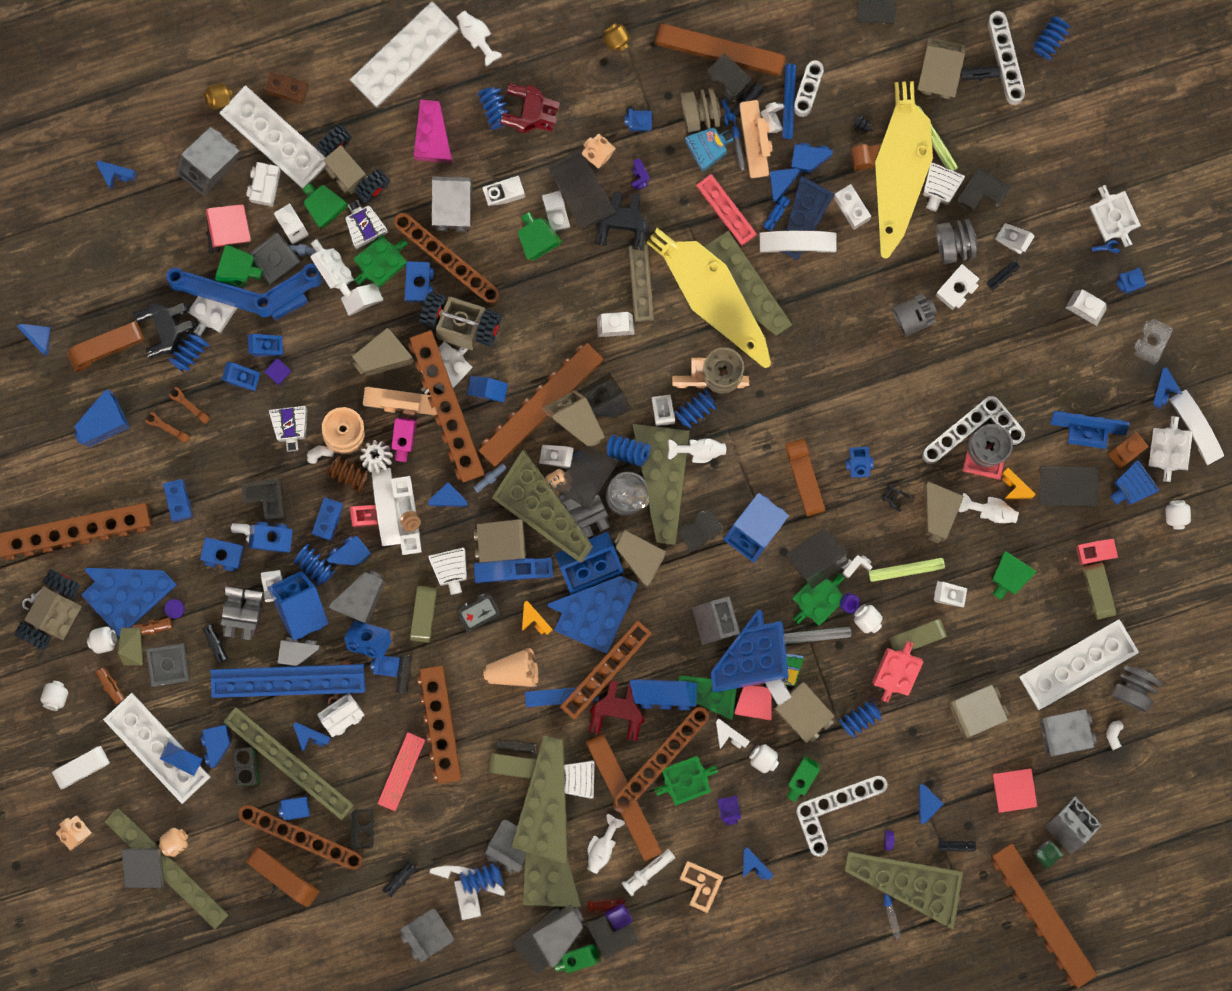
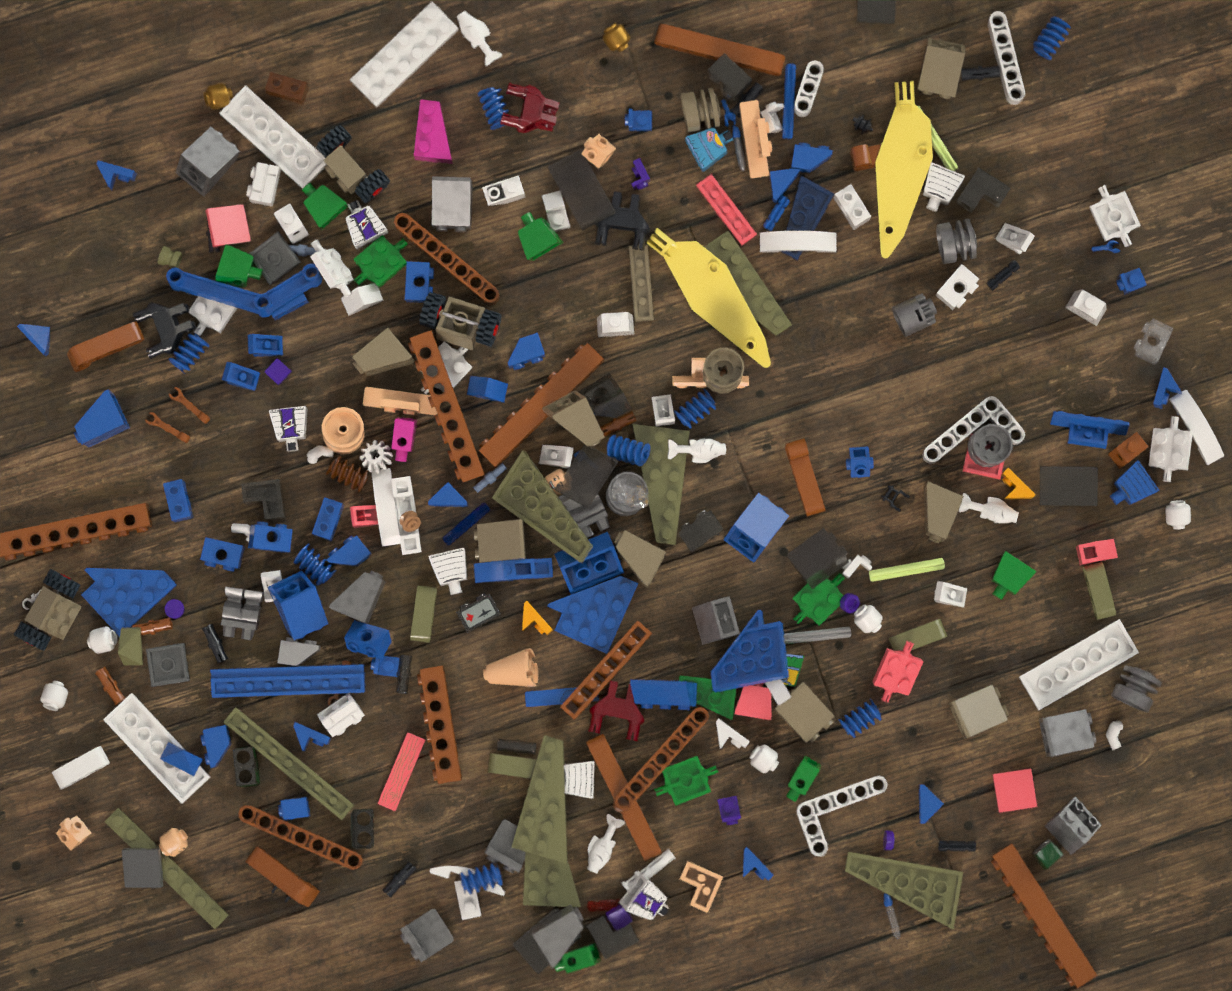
(169, 258): none -> olive wheel
(465, 524): none -> clear blue axle
(527, 350): none -> blue slope
(618, 423): none -> reddish brown pin
(644, 899): none -> white torso

